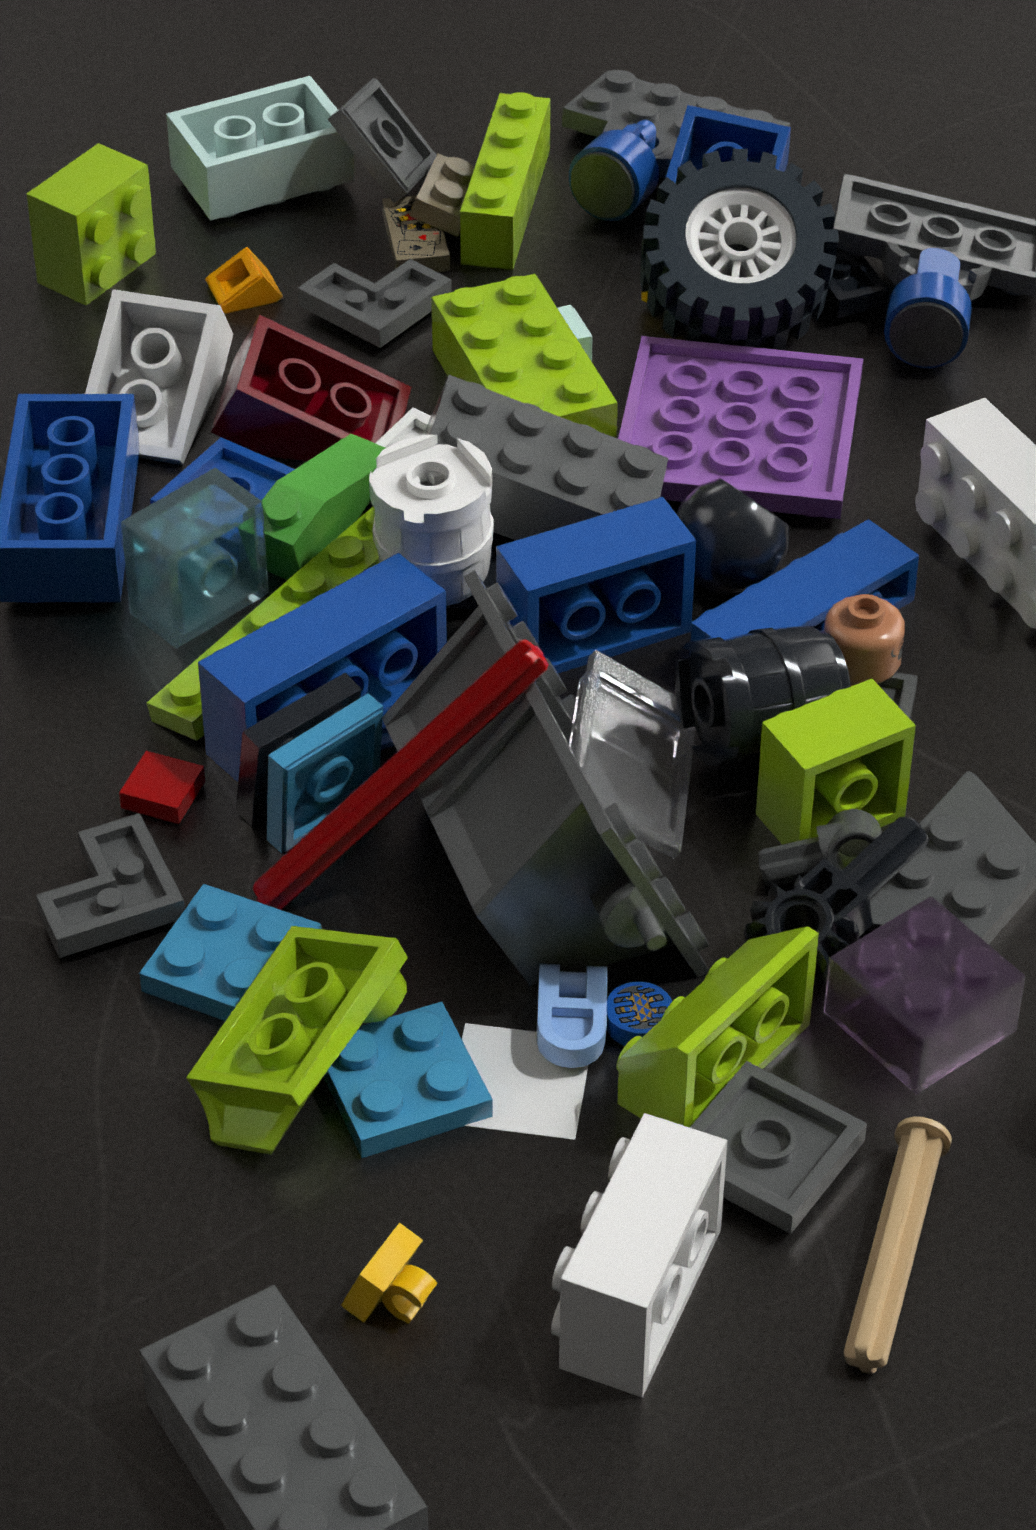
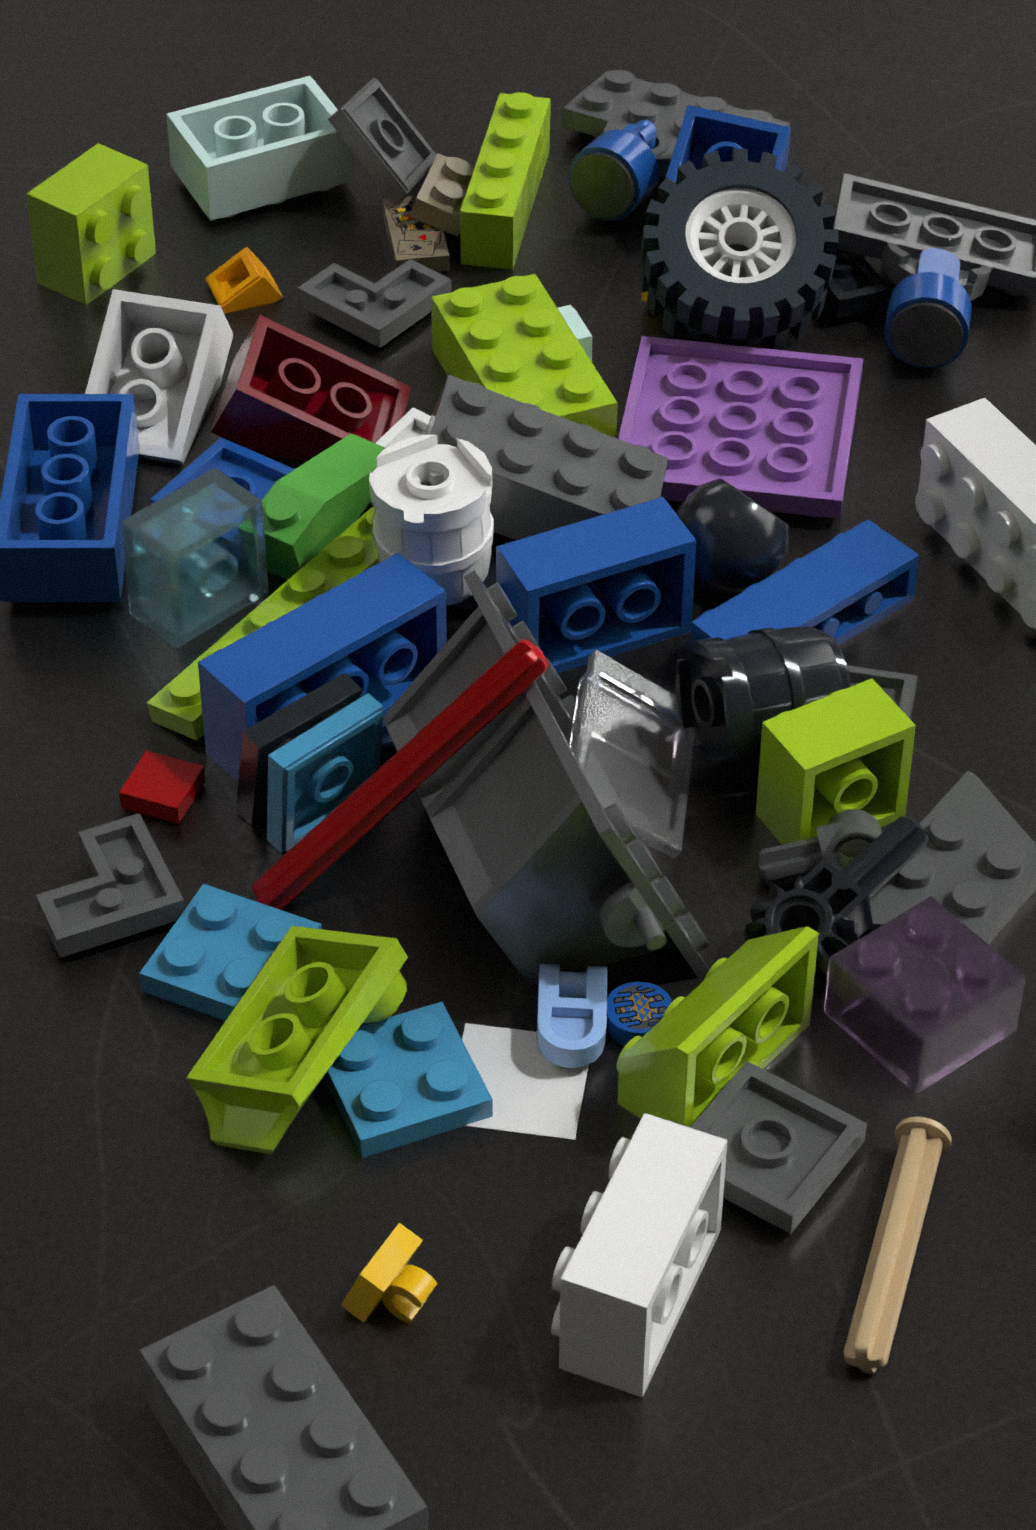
(869, 636): nougat head -> none

